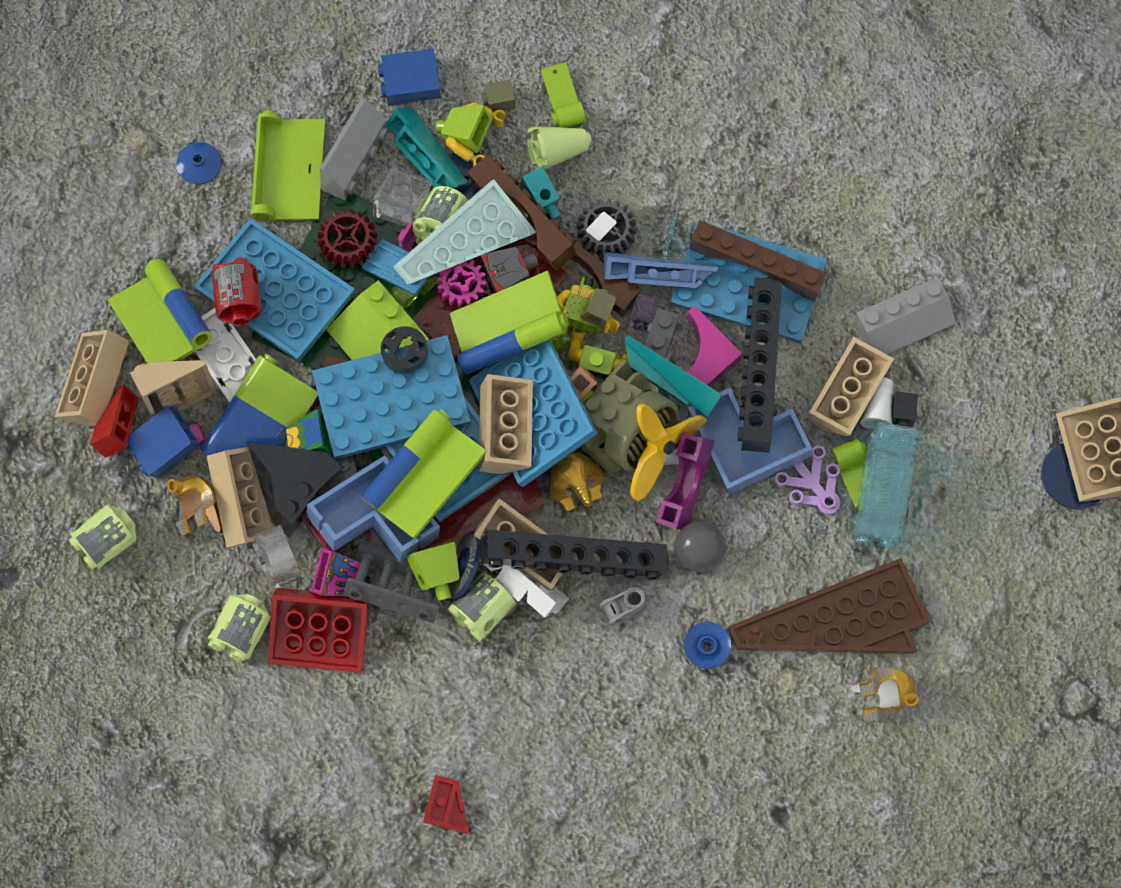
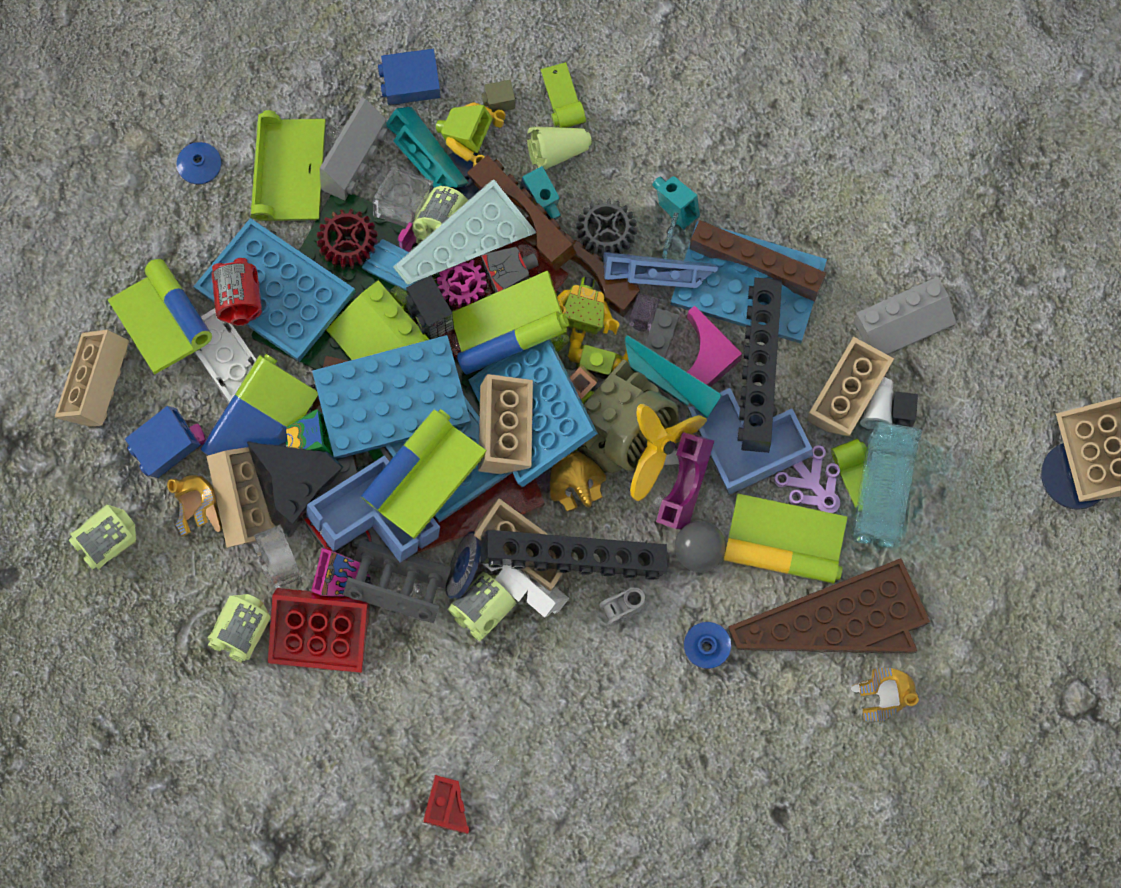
(115, 424): red slope -> none
(173, 384): tan slope -> none
(406, 364): black piece -> none
(429, 307): none -> black brick
(436, 568): lime torso -> none
(598, 307): olive brick -> none
(601, 226): white sticker -> none
(677, 198): none -> teal torso
(786, 538): none -> lime door

